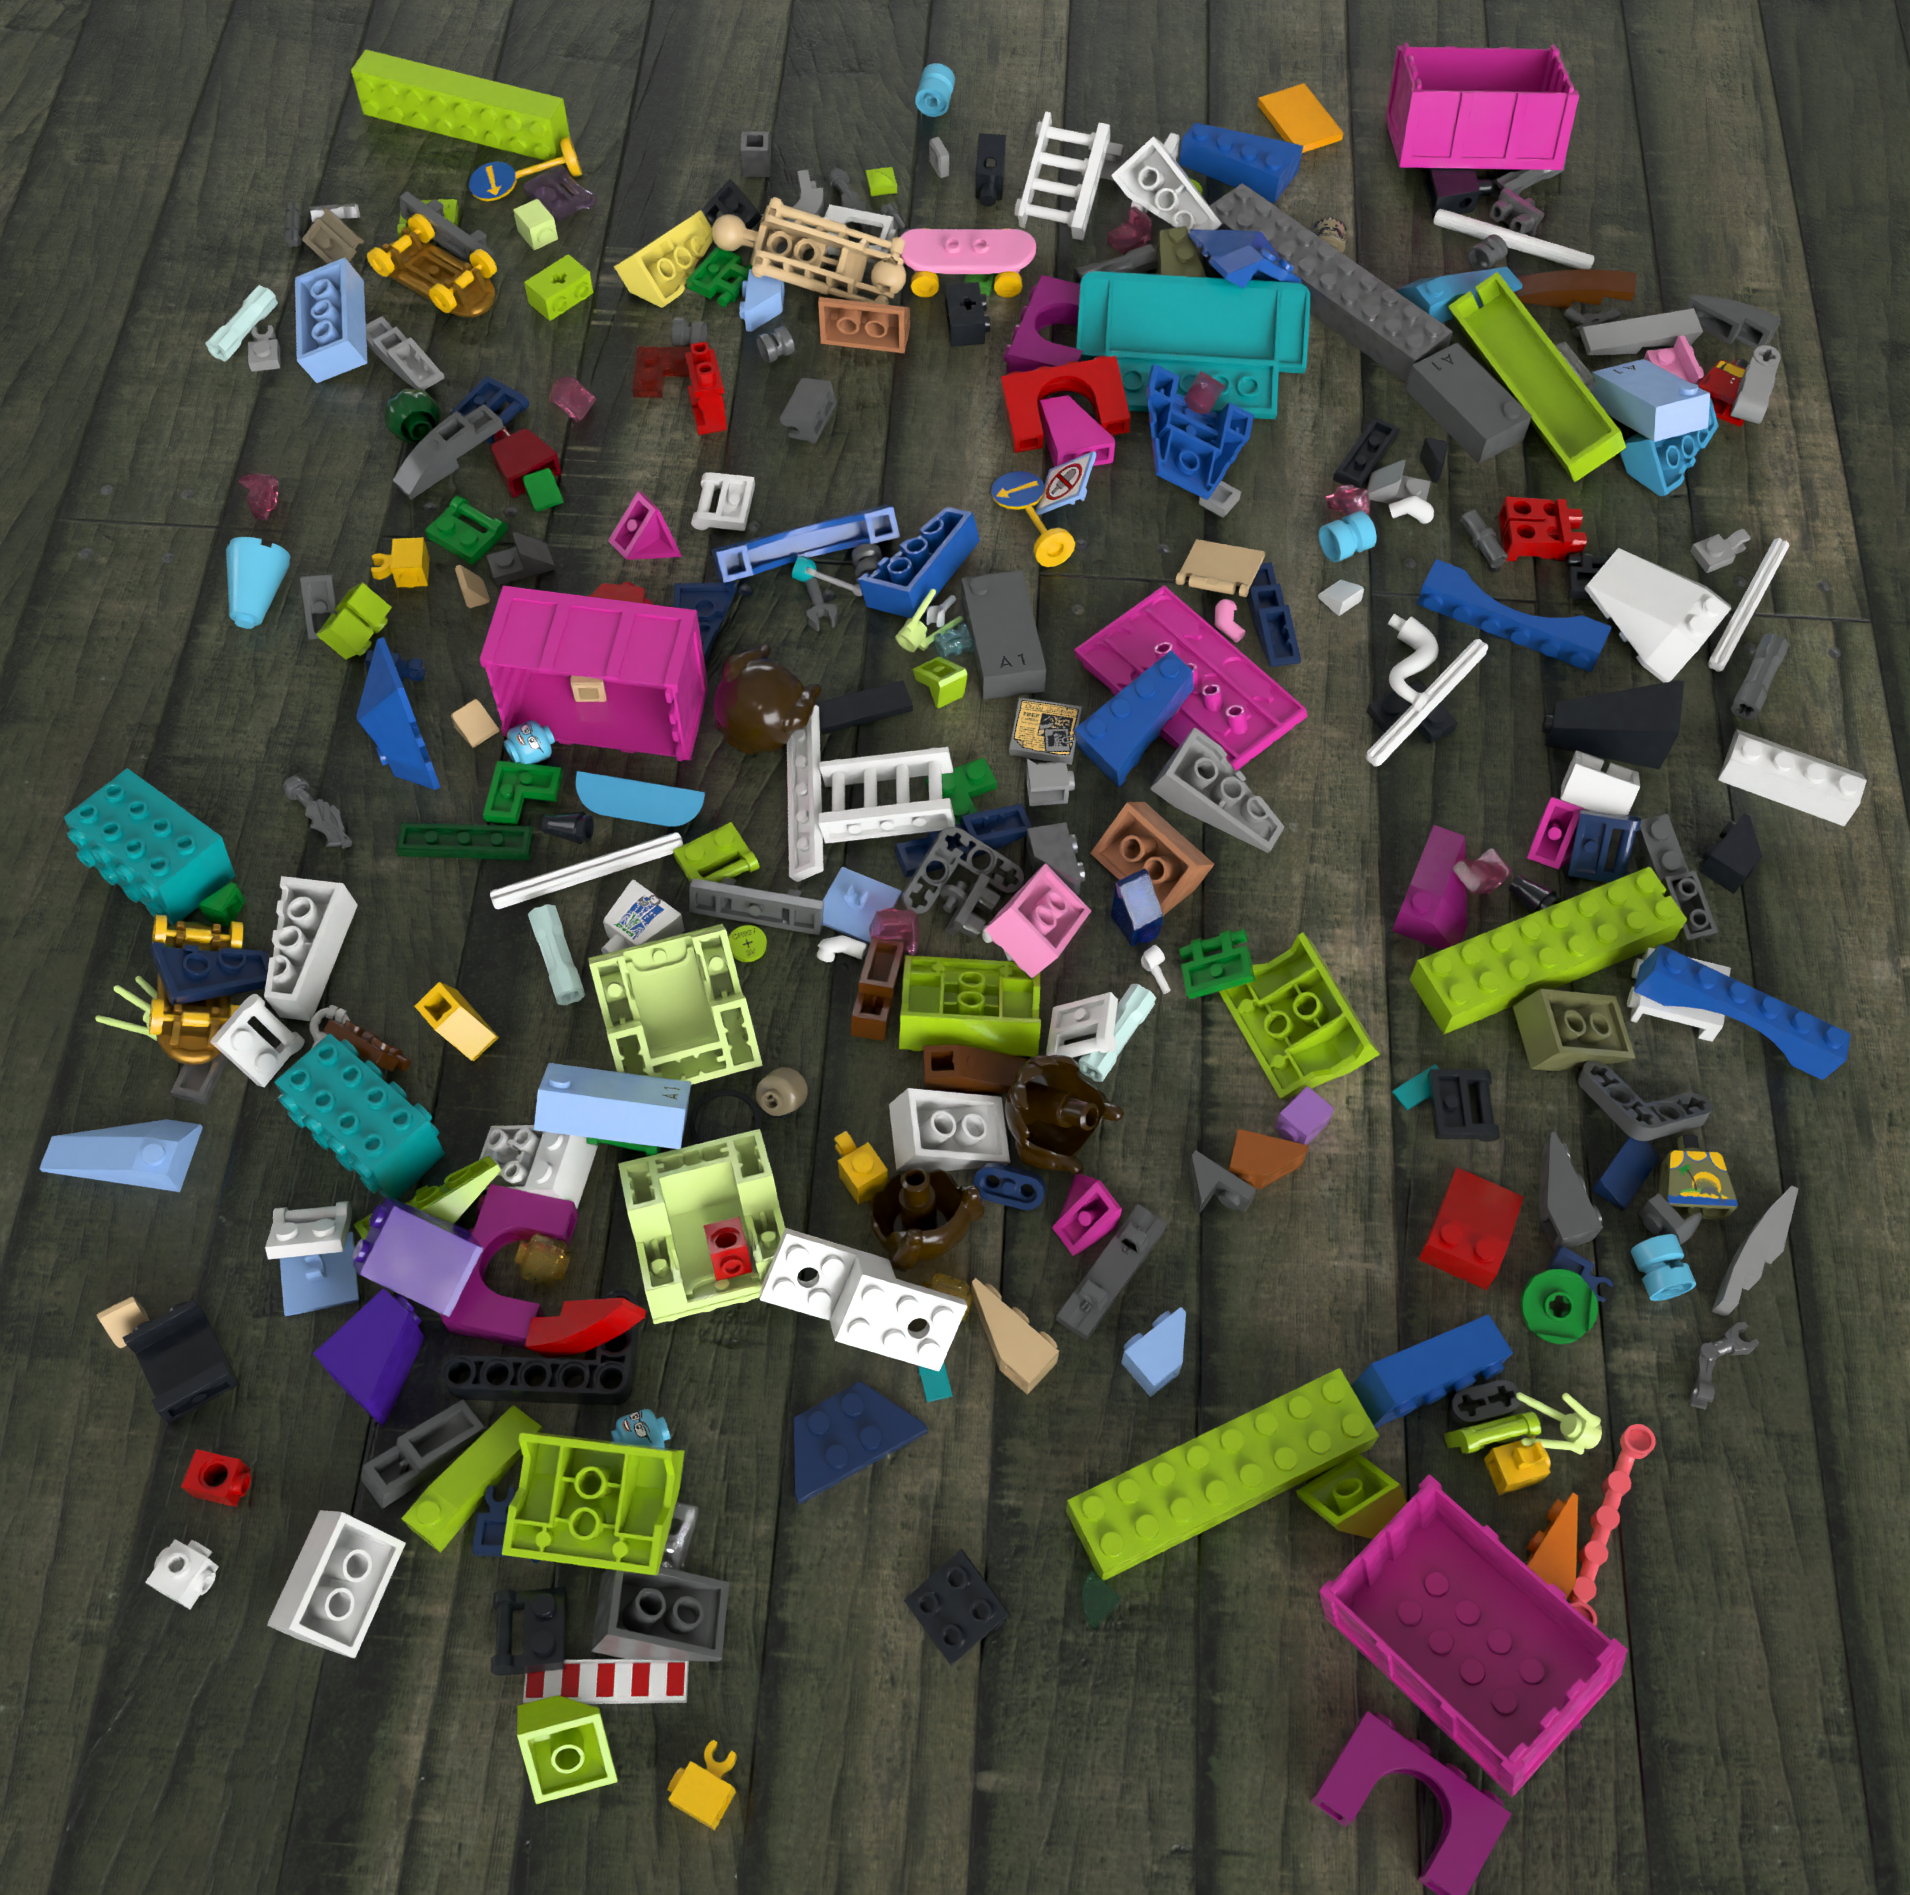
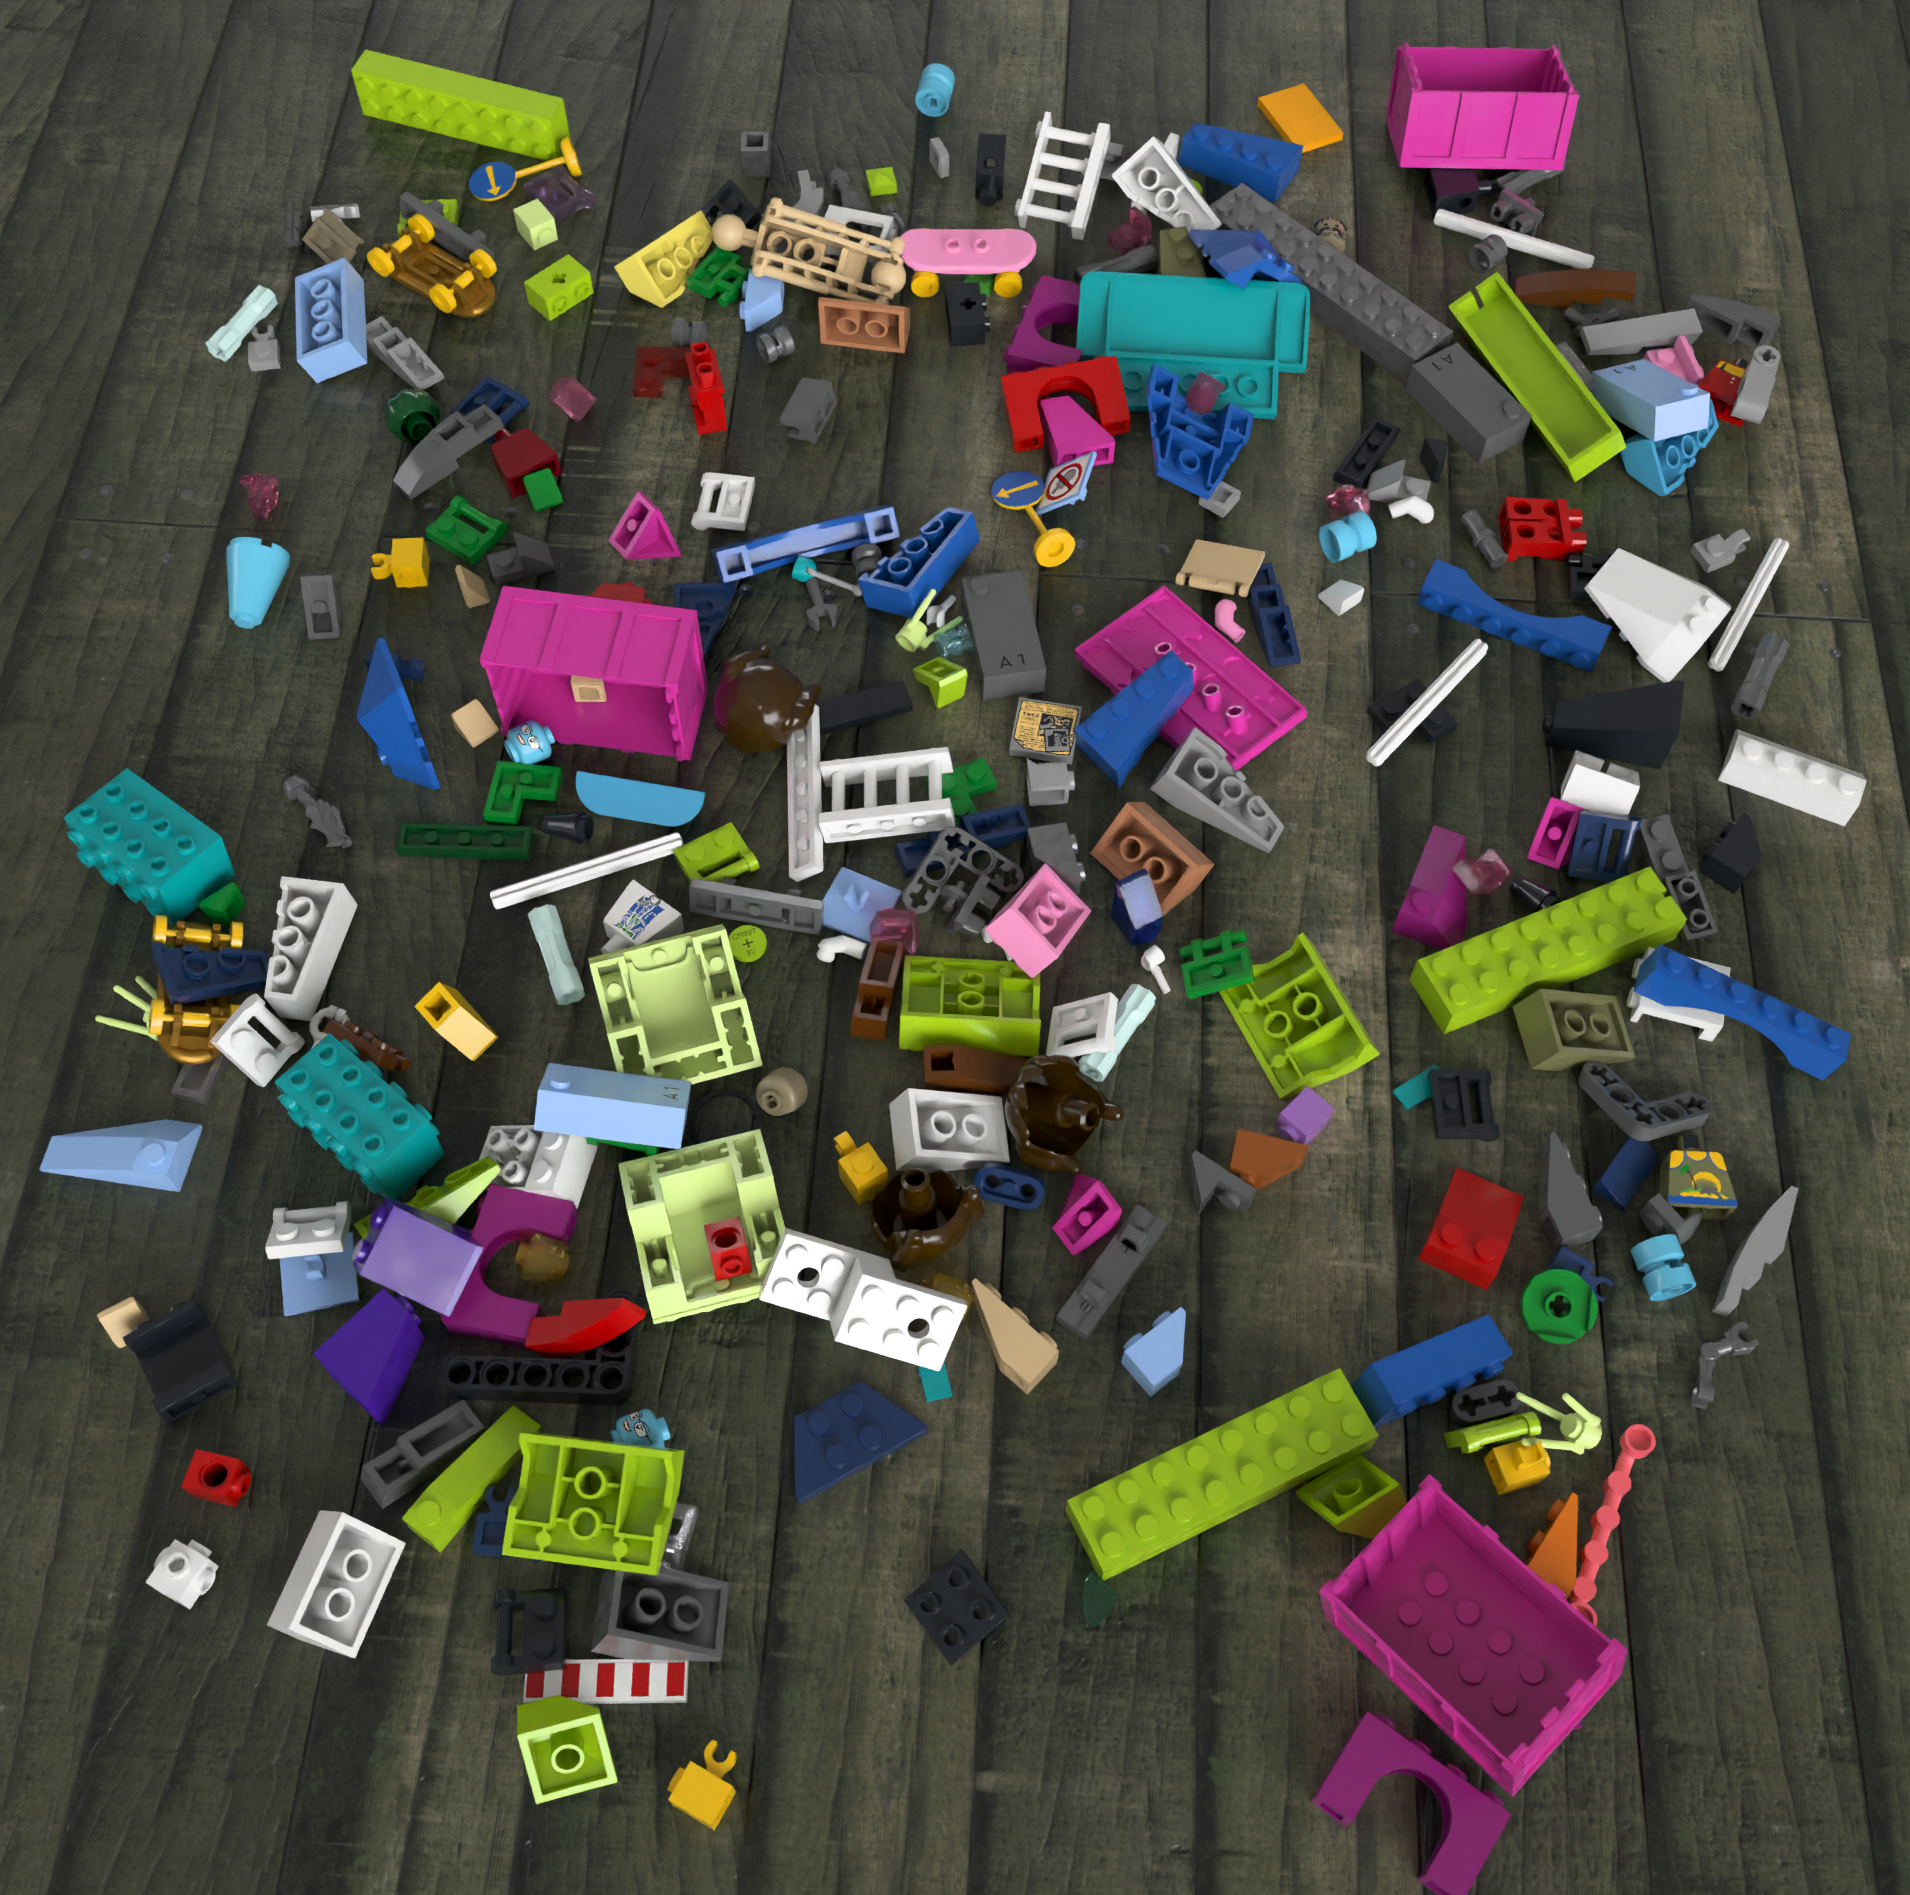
(357, 617): lime piece -> none
(1425, 653): white animal -> none
(1438, 292): dark azure wedge -> none

